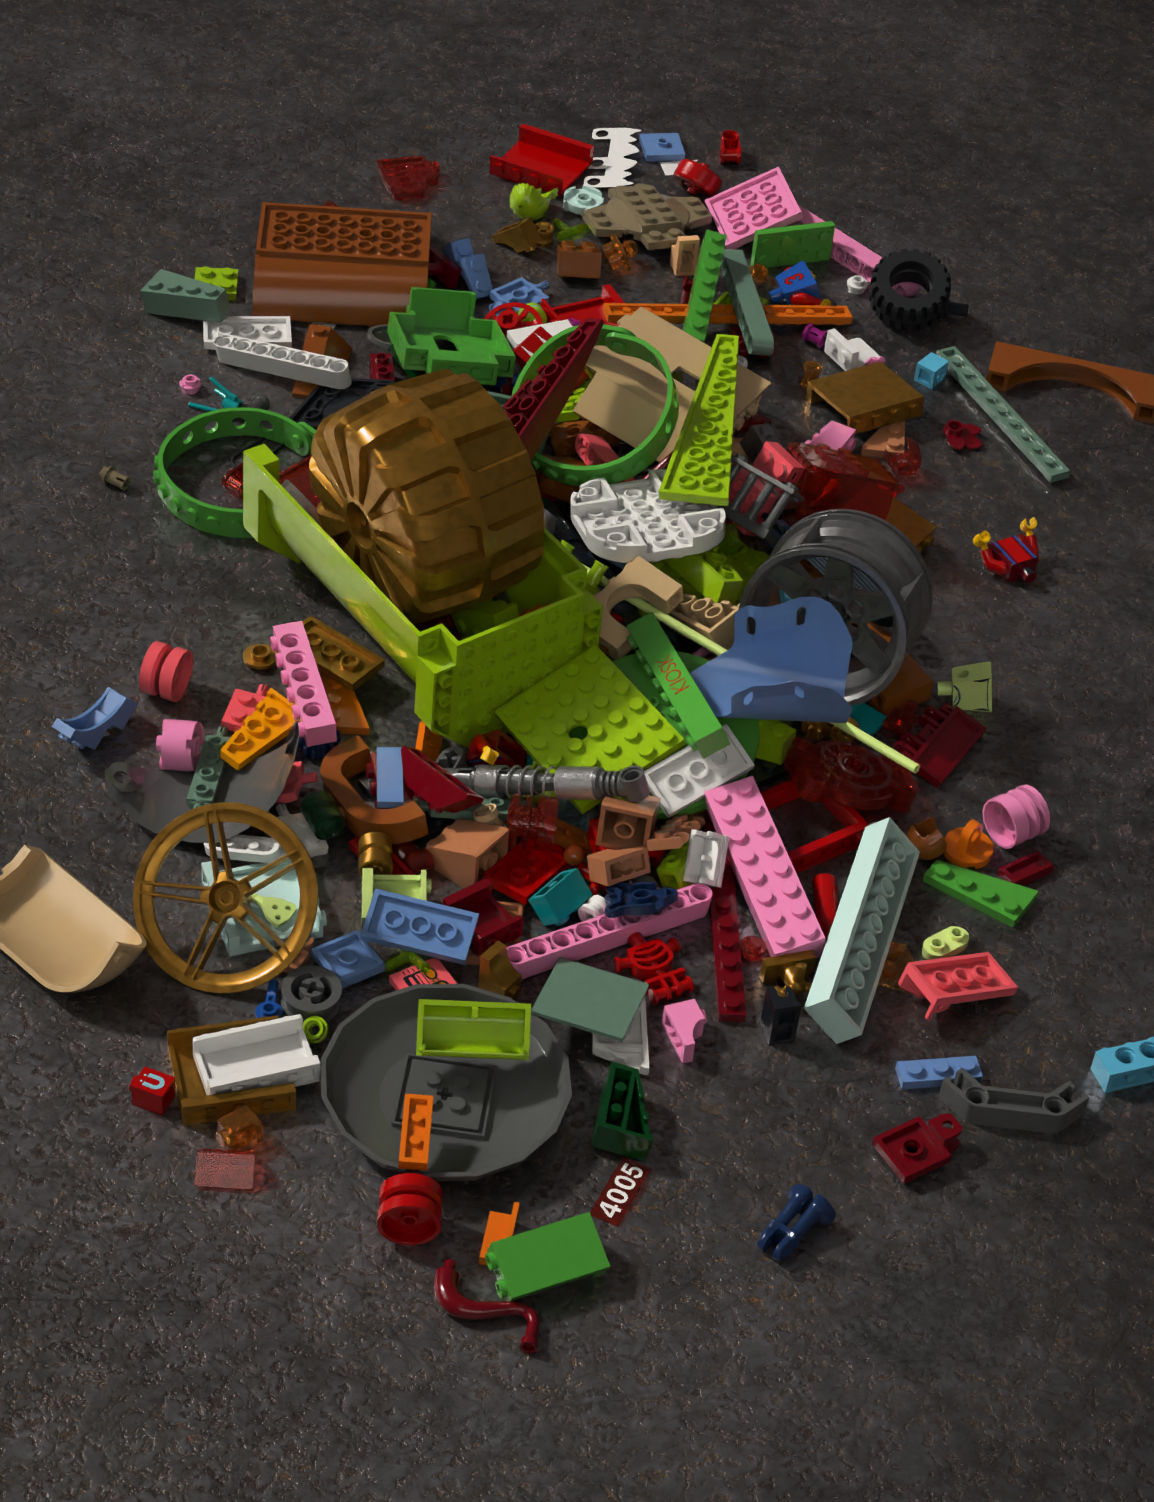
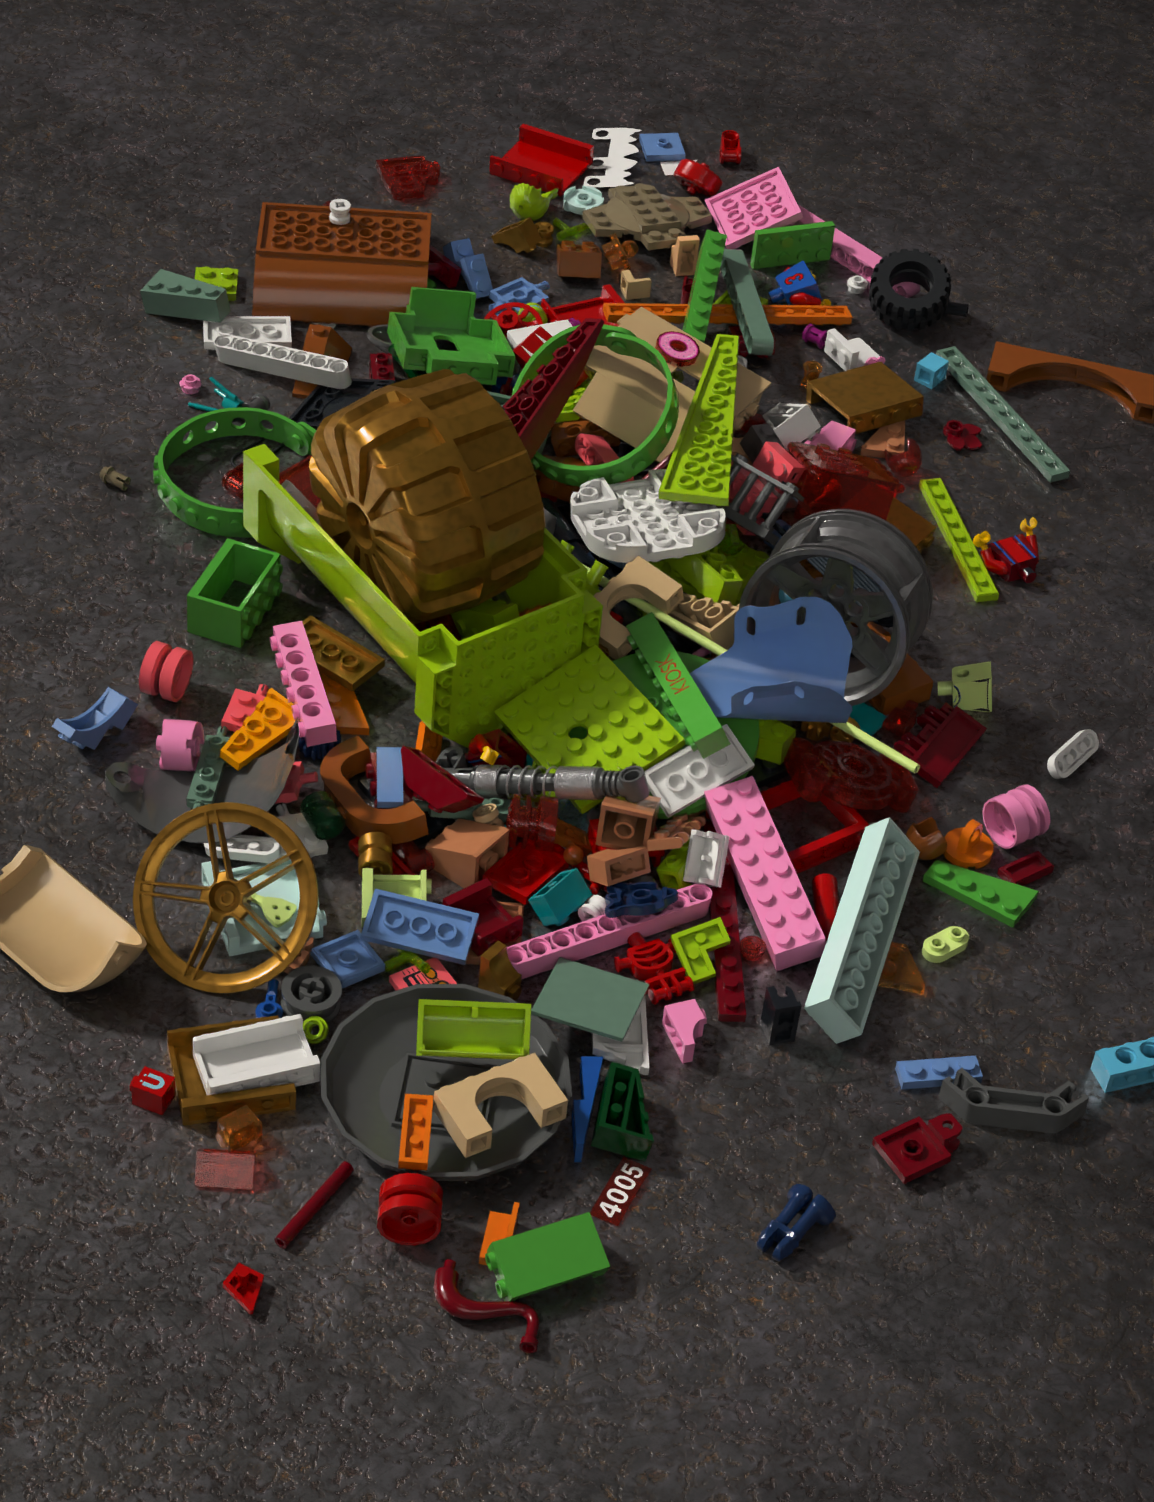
(223, 621): none -> bright green hose
(244, 1286): none -> red piece
(259, 656): pearl gold piece -> none
(314, 1204): none -> dark red piece
(340, 211): none -> white wheel
(520, 1079): none -> tan arch
(582, 1109): none -> blue slope
(634, 288): none -> tan panel
(687, 352): none -> tile
(694, 944): none -> lime plate
(758, 273): clear orange plate -> none
(790, 969): pearl gold piece -> none
(792, 422): none -> white wedge
(956, 980): coral plate -> none
(958, 540): none -> lime tile
(1073, 754): none -> white plate

